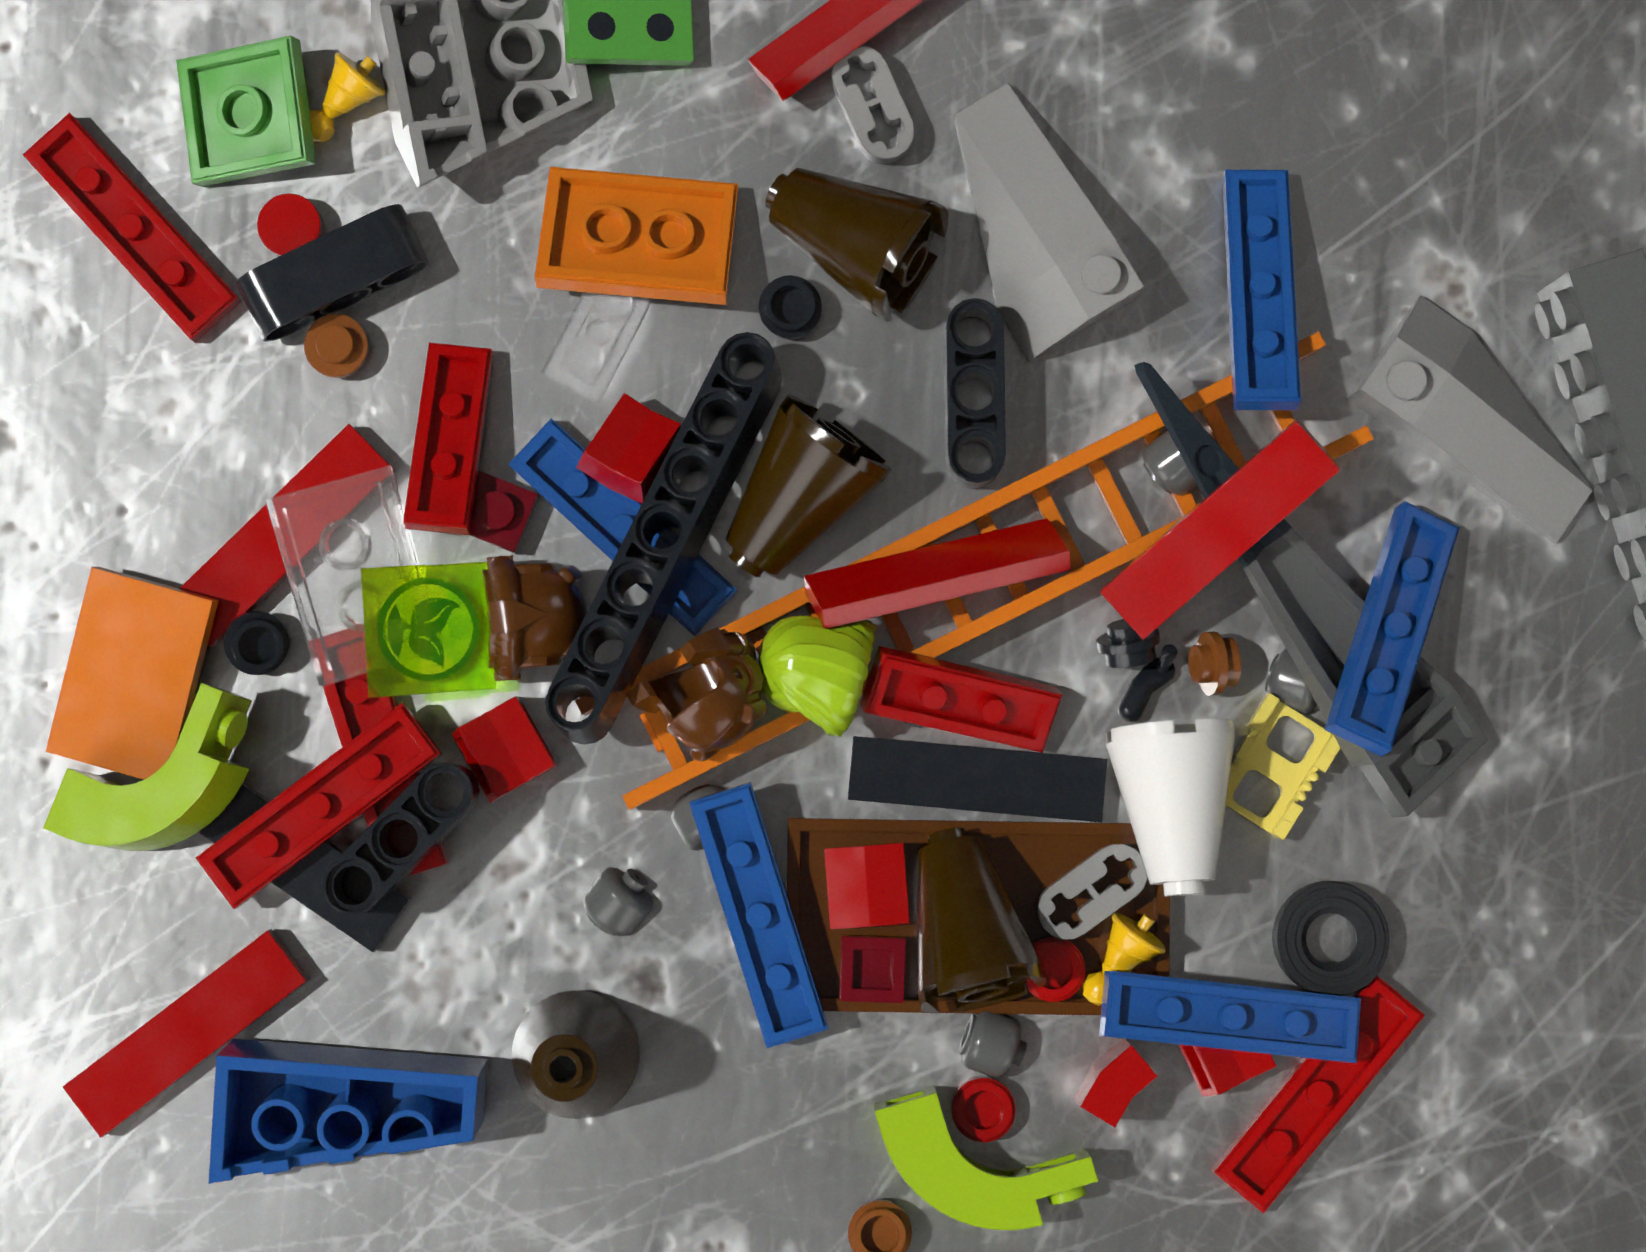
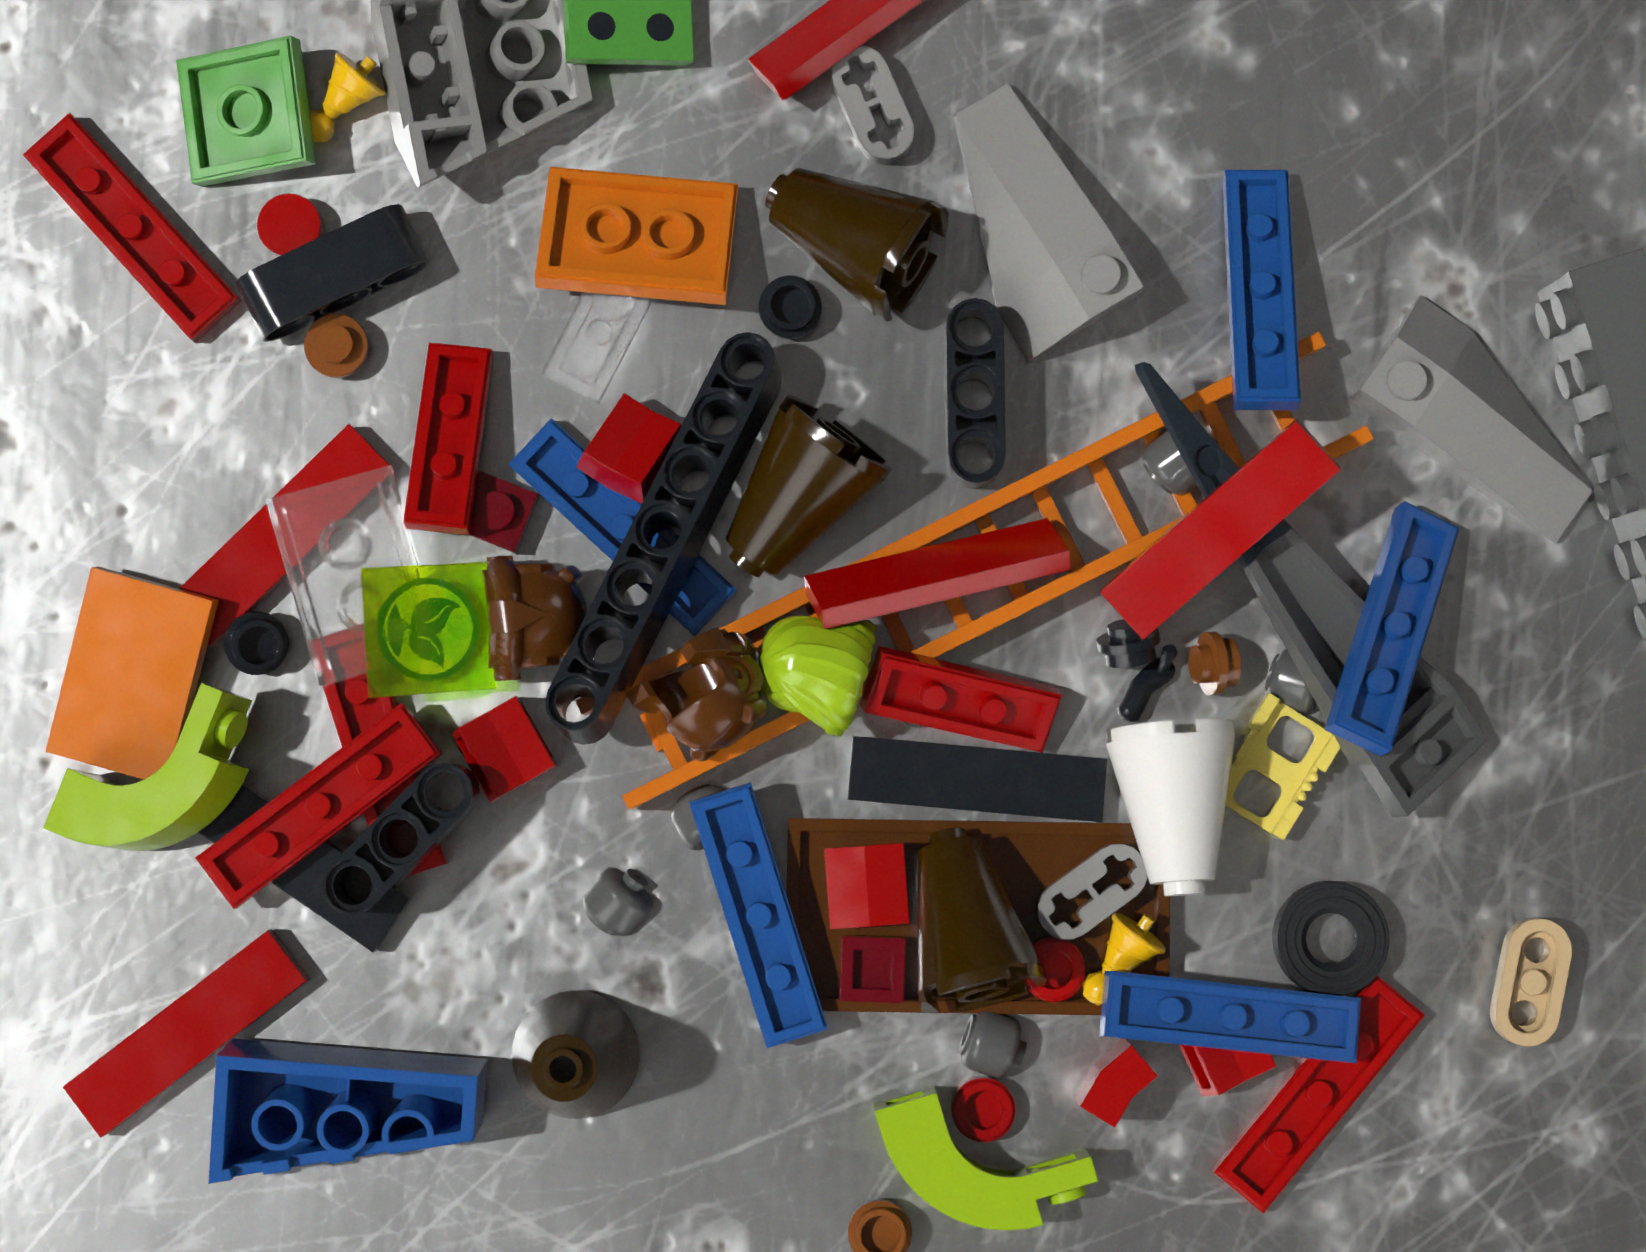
(1537, 982): none -> tan plate

